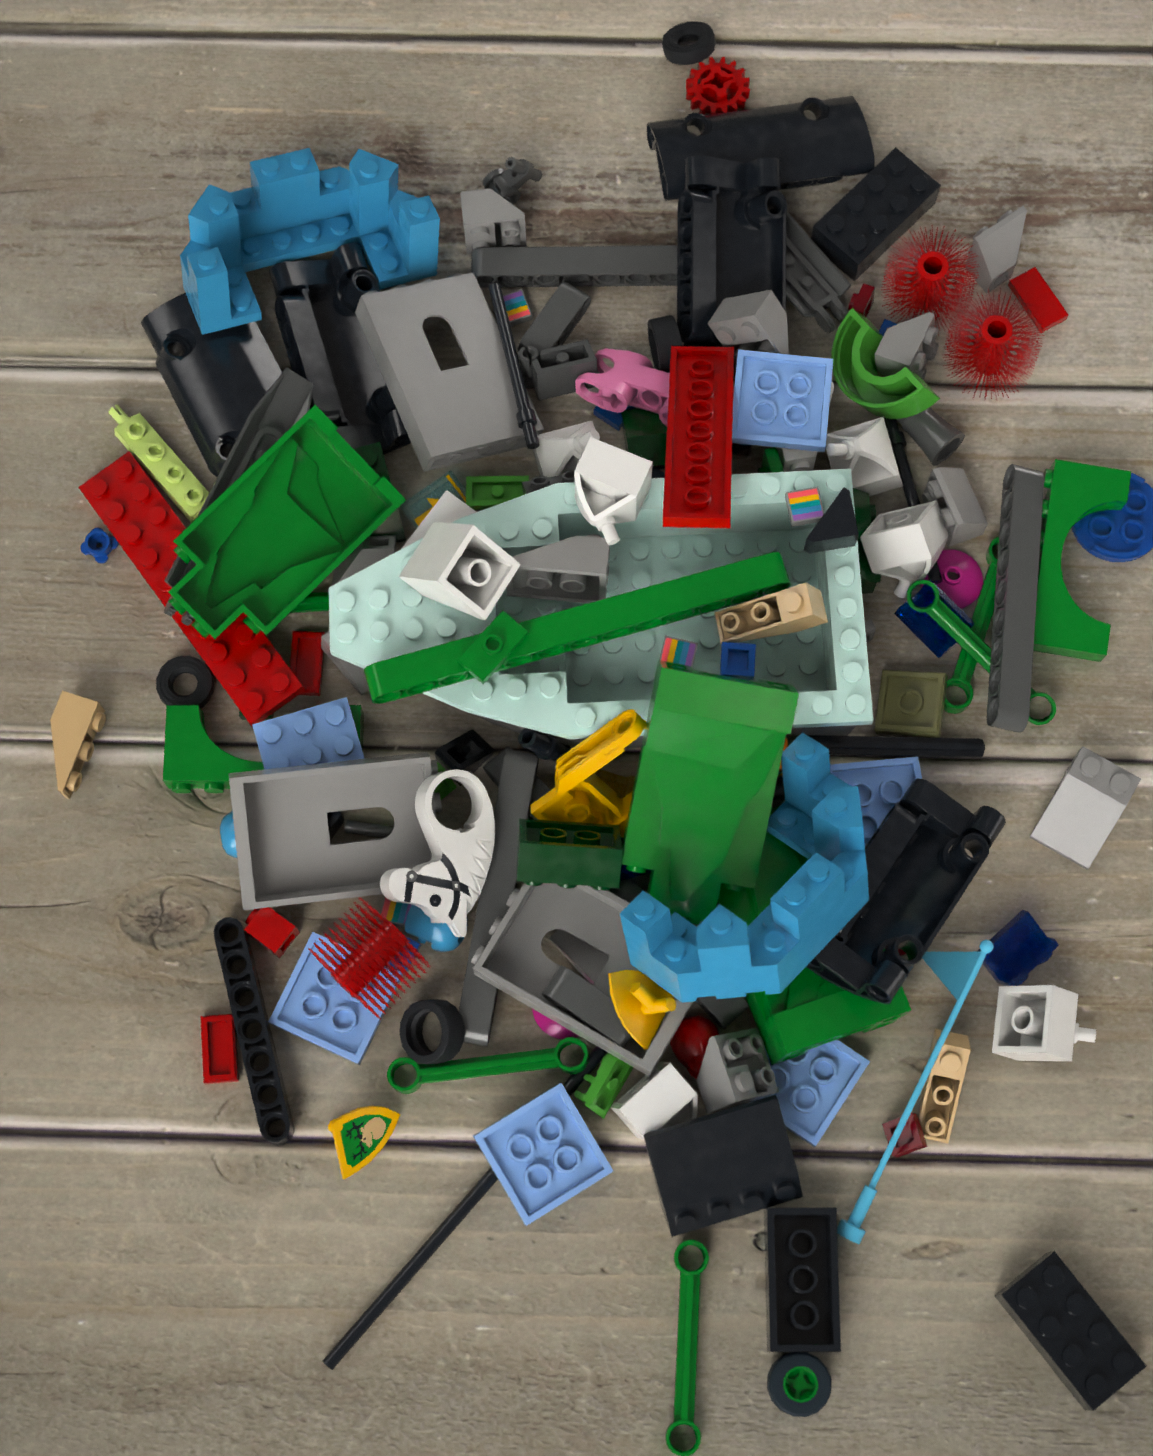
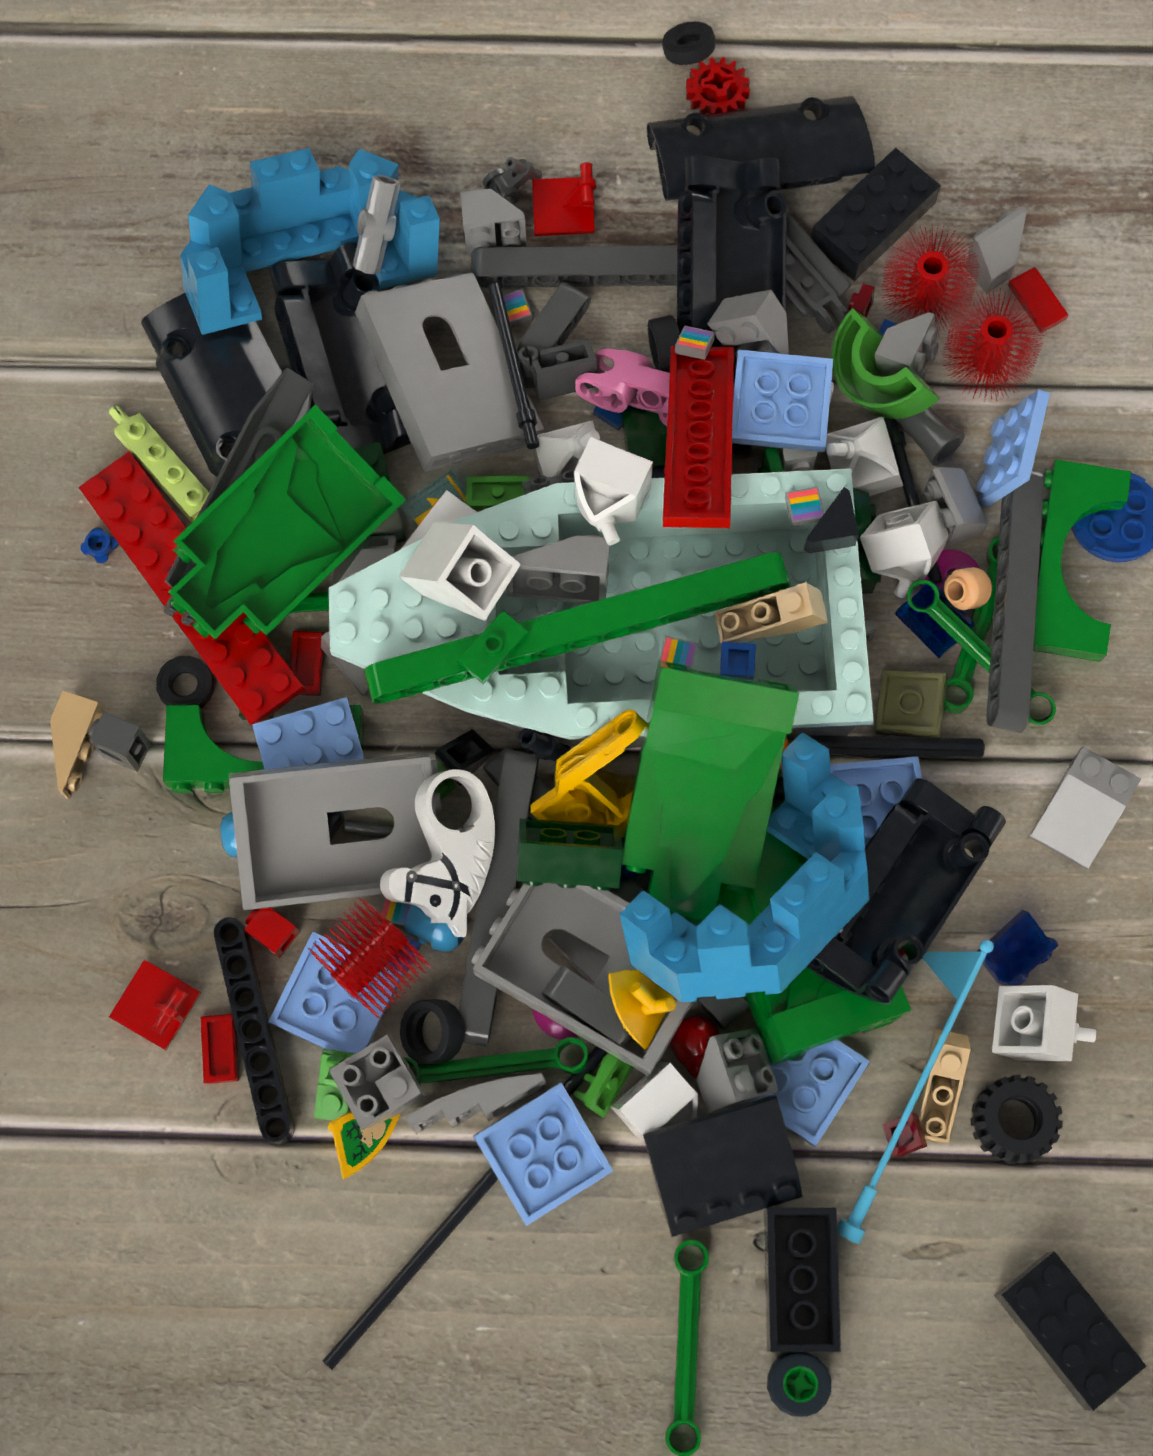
(119, 741): none -> dark grey brick
(155, 1005): none -> red plate
(329, 1100): none -> bright green plate
(376, 224): none -> light grey piece
(377, 1083): none -> light grey slope
(490, 1097): none -> light grey slope
(564, 204): none -> red plate
(694, 342): none -> tile
(968, 588): none -> light nougat head
(1012, 448): none -> light blue plate
(1039, 1103): none -> black tyre

